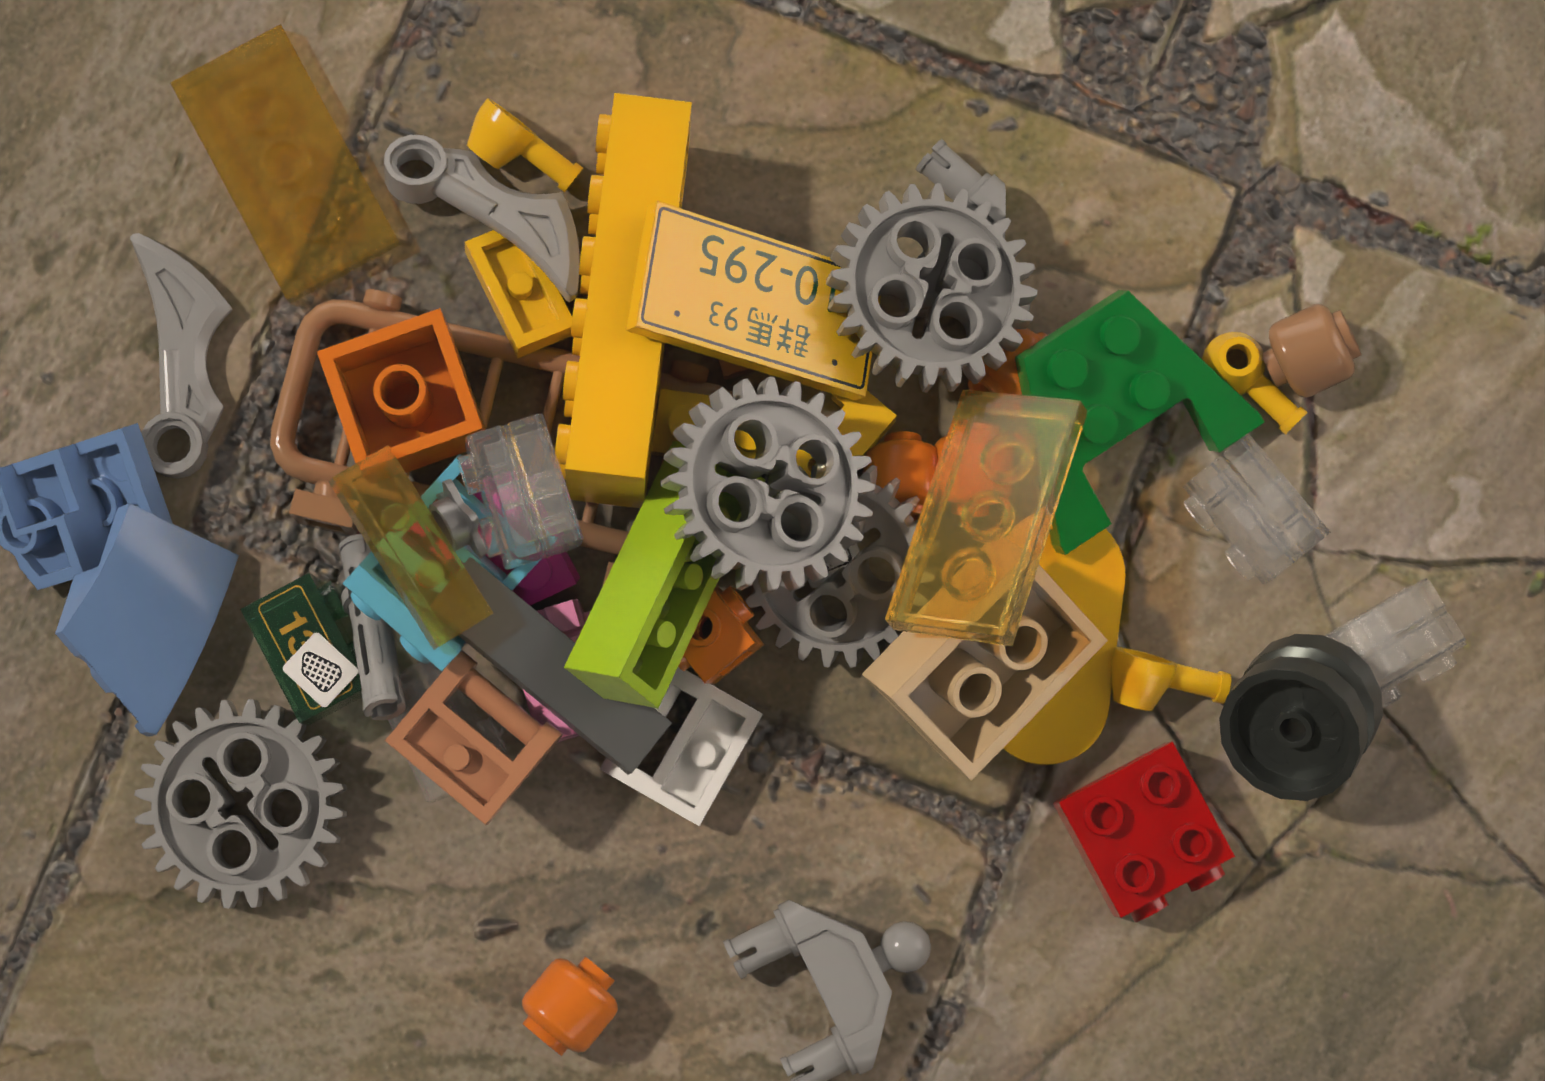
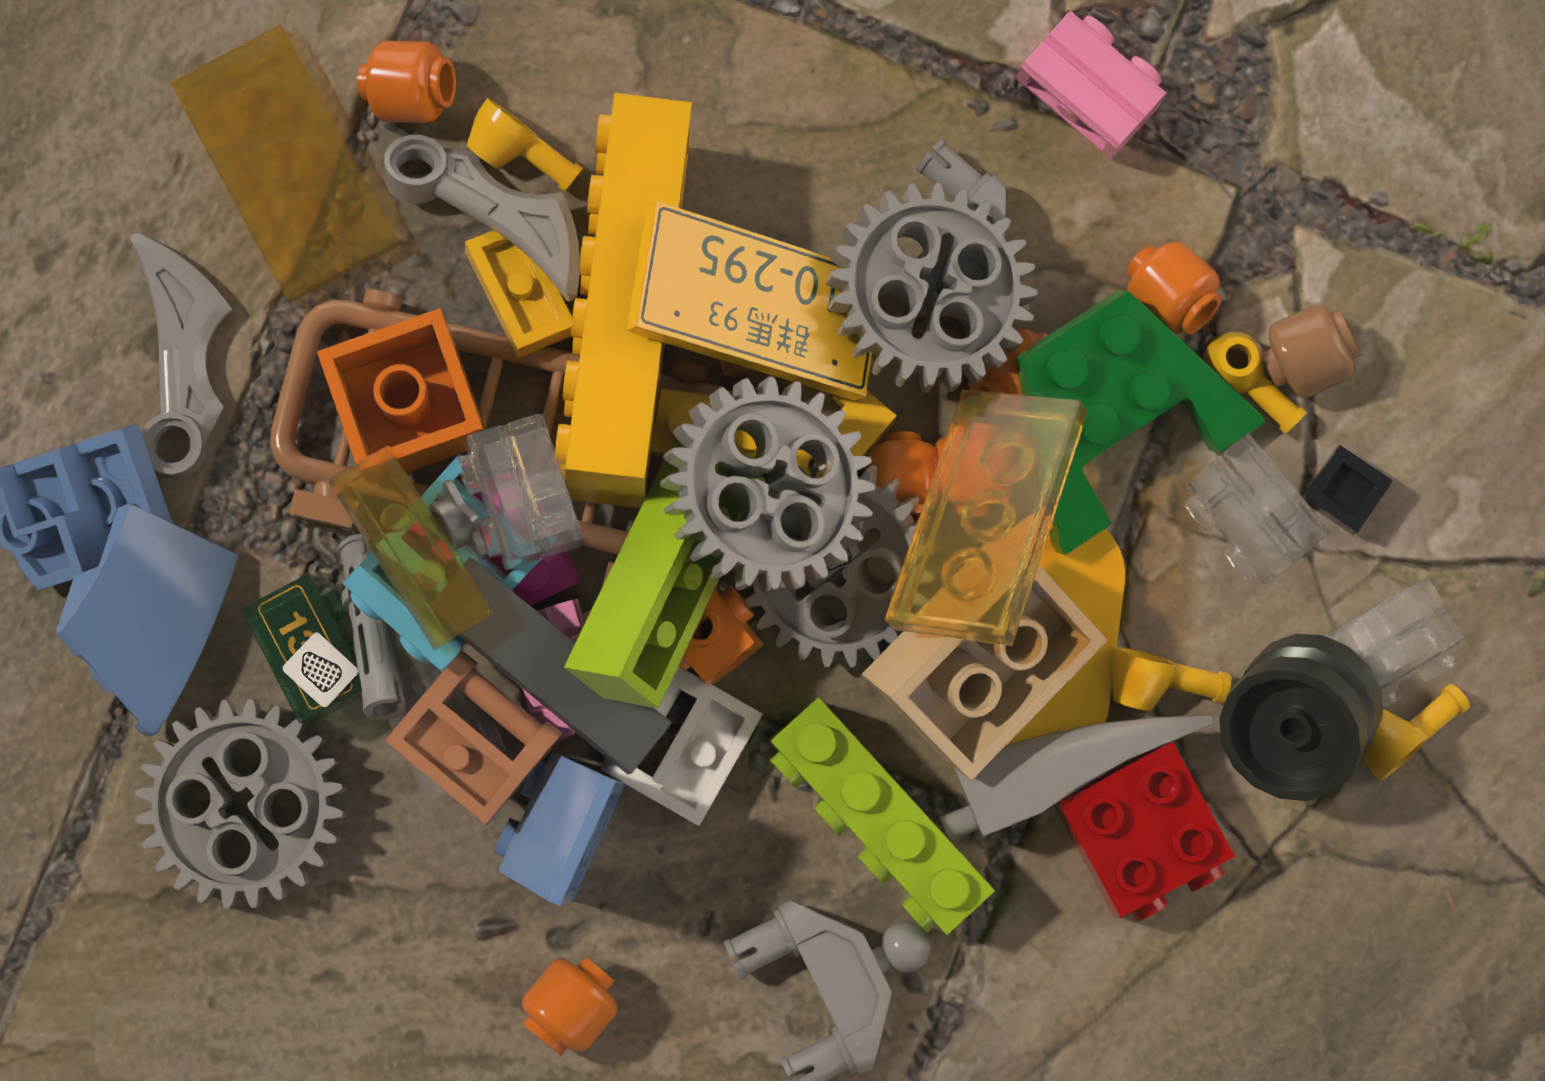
(407, 82): none -> orange head
(559, 828): none -> medium blue slope
(882, 816): none -> lime brick
(1050, 767): none -> light grey piece
(1092, 83): none -> bright pink brick
(1175, 286): none -> orange head
(1346, 490): none -> black plate
(1399, 739): none -> yellow bar

